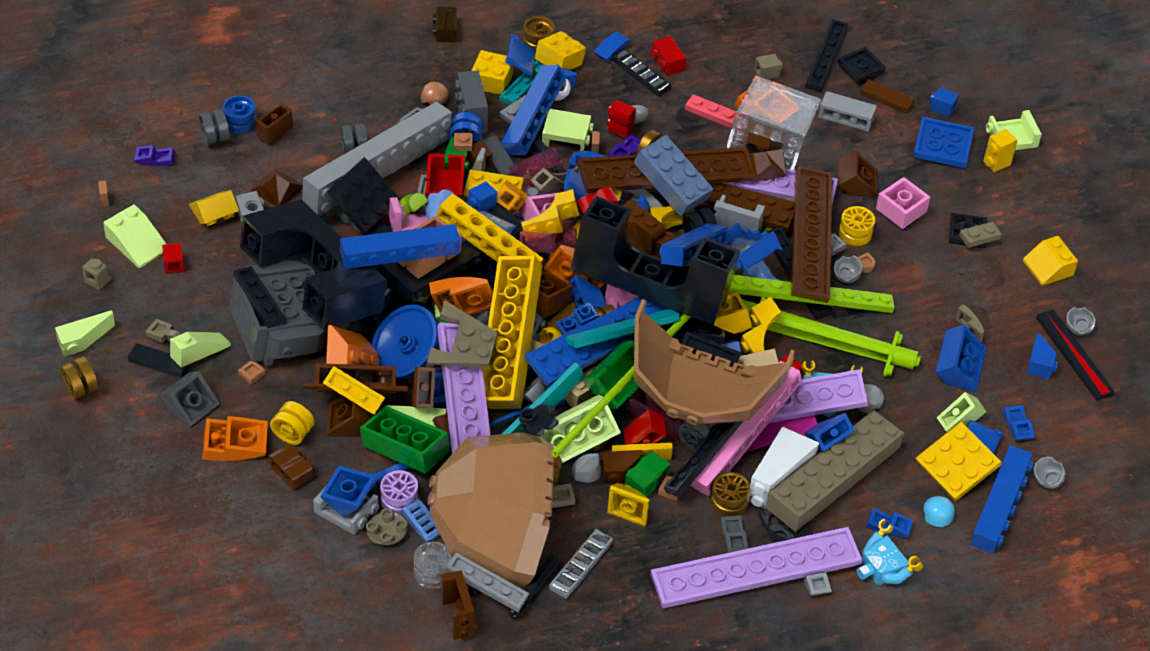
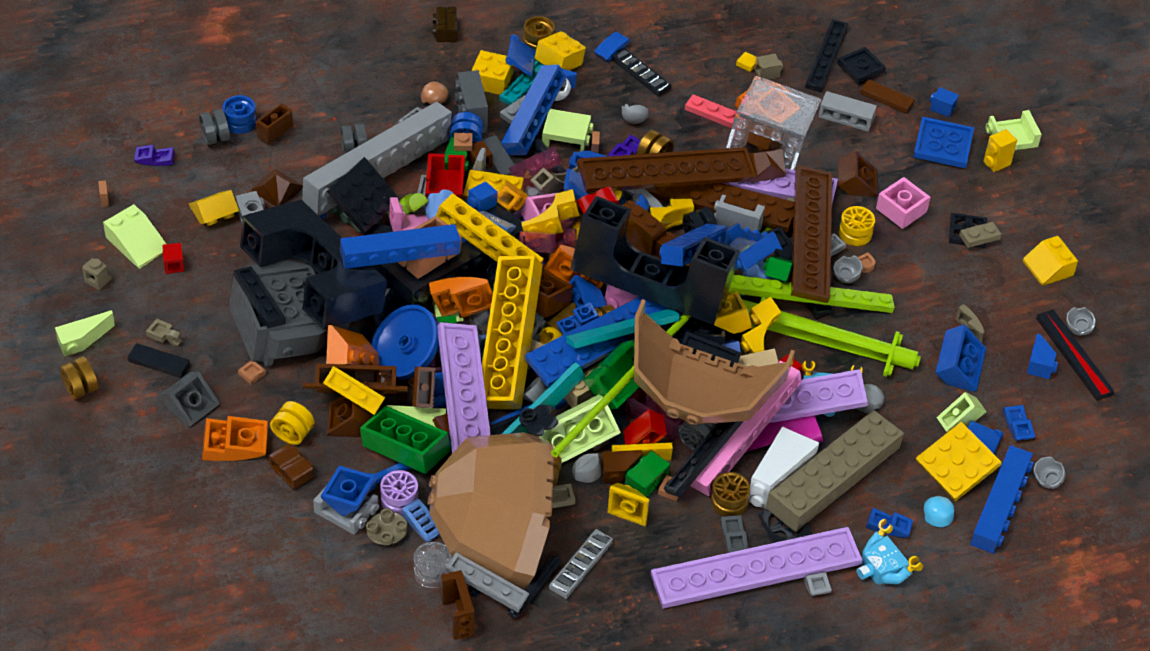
(195, 346): yellowish green slope -> none
(471, 345): dark tan wing -> none
(621, 119): red brick -> none
(668, 56): red brick -> none
(673, 175): sand blue brick -> none
(746, 61): none -> yellow tile
(778, 267): none -> green brick
(830, 431): blue slope -> none

